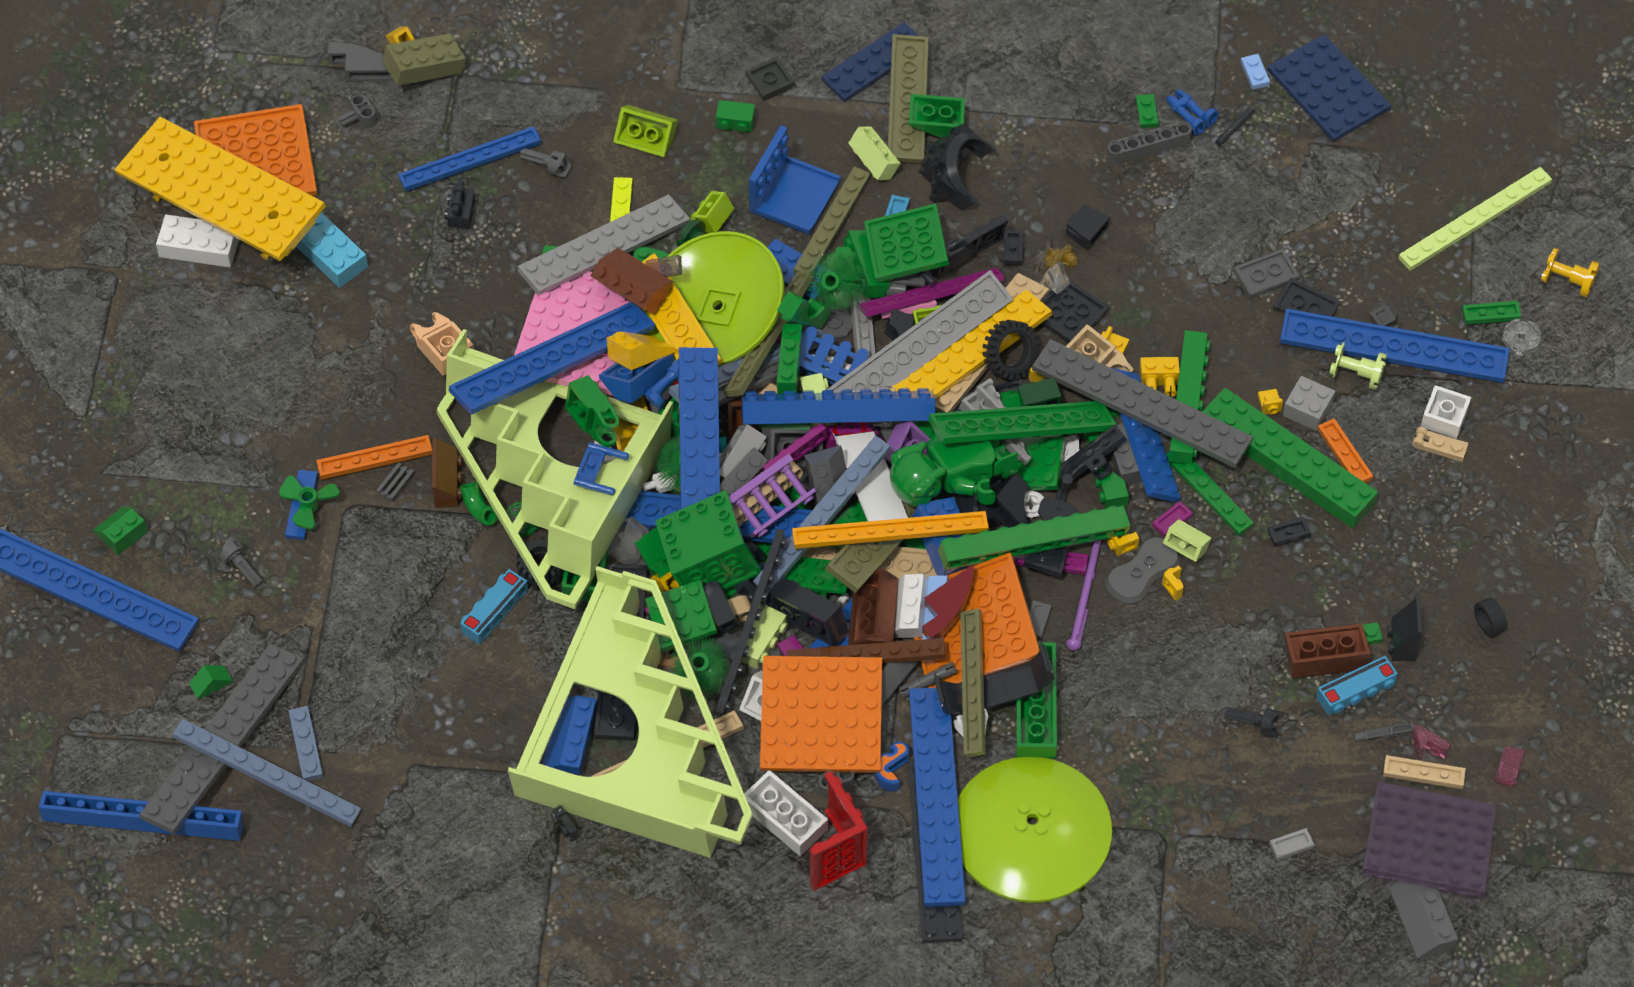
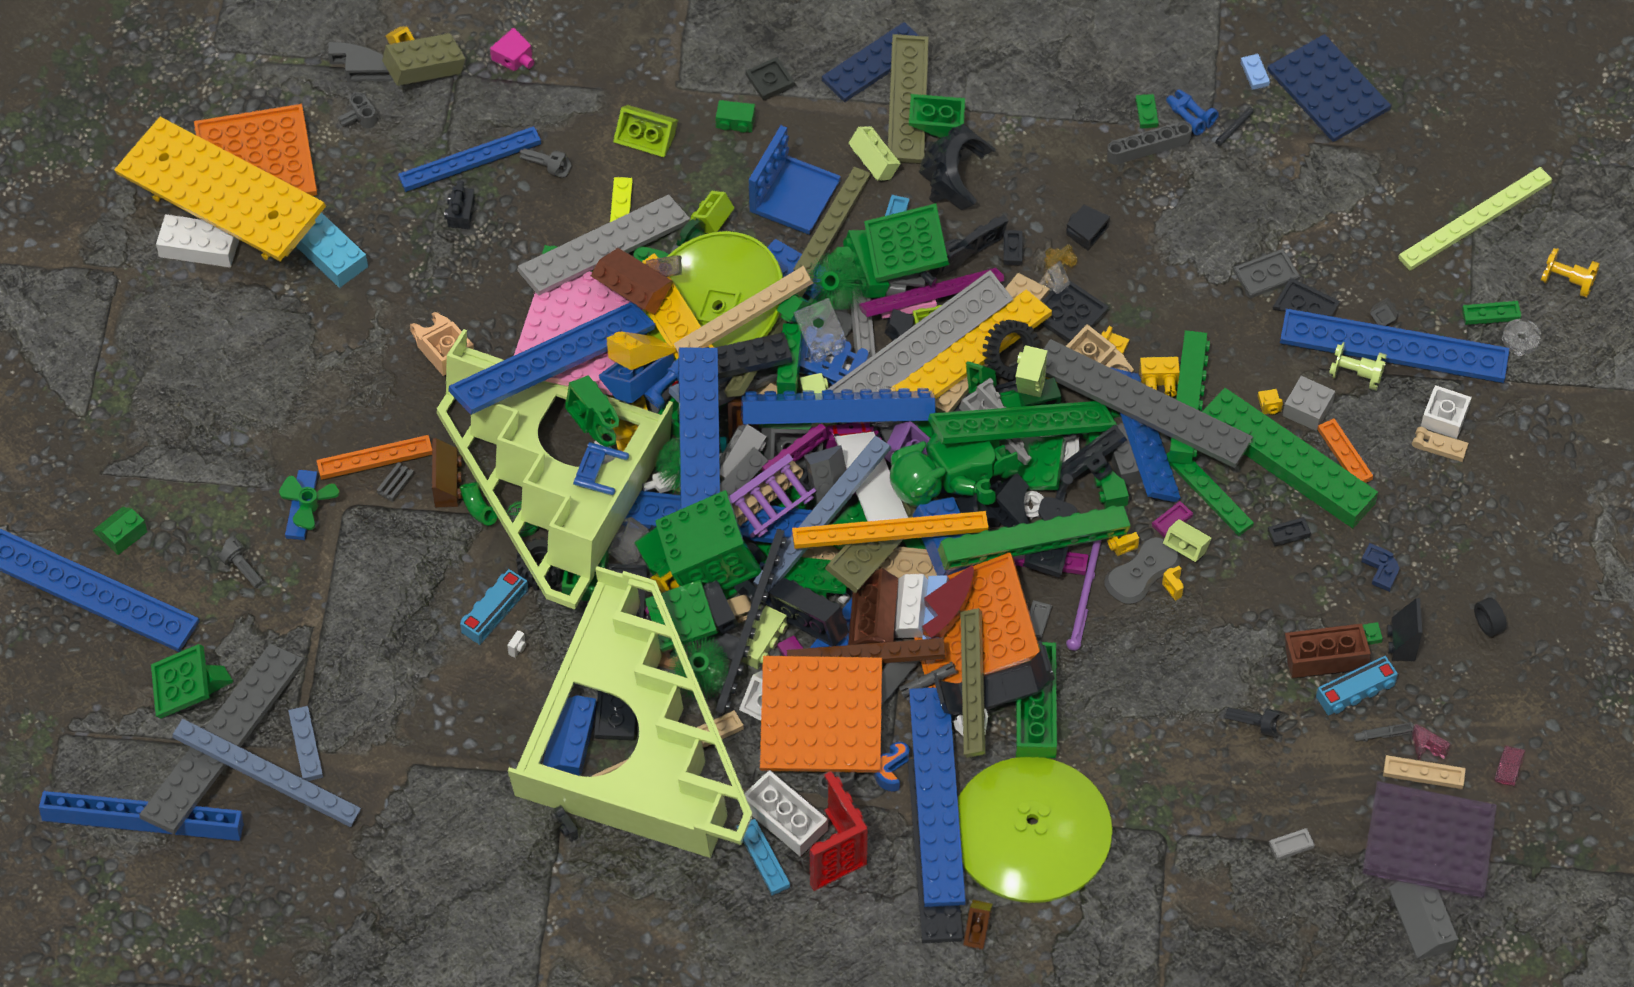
(179, 681): none -> green plate
(512, 51): none -> dark pink torso
(516, 644): none -> white plate
(747, 310): none -> tan plate
(753, 355): none -> black plate
(765, 859): none -> dark azure plate
(823, 340): none -> clear bracket
(977, 375): none -> green slope
(977, 924): none -> reddish brown slope
(1031, 371): none -> yellowish green wedge
(1386, 566): none -> dark blue plate

